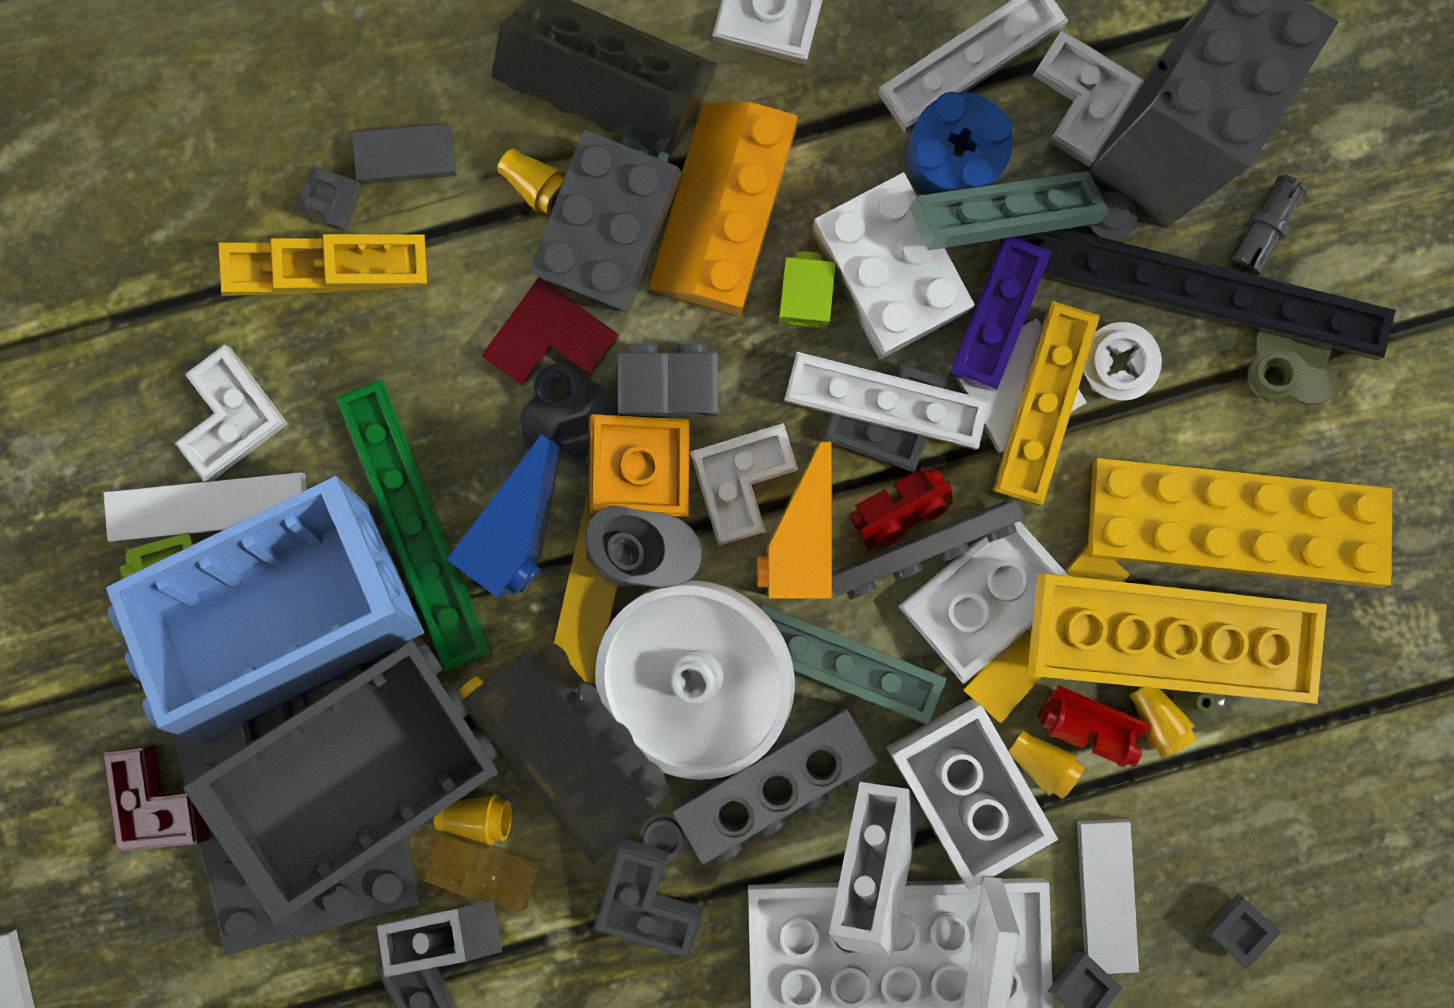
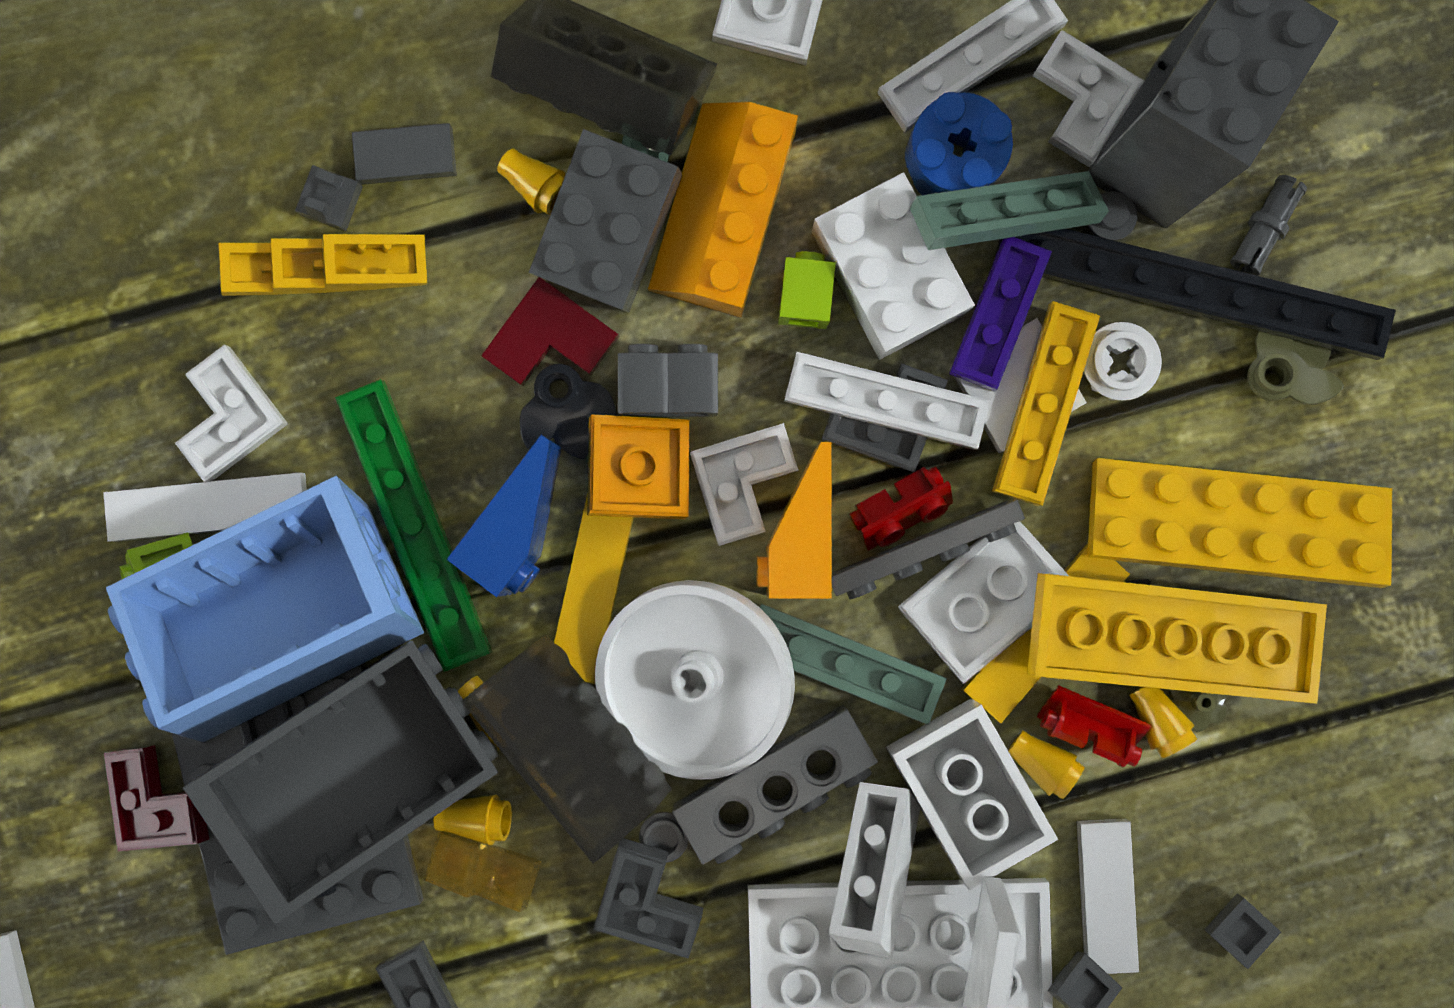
(439, 939): dark grey slope -> none
(642, 548): dark grey piece -> none

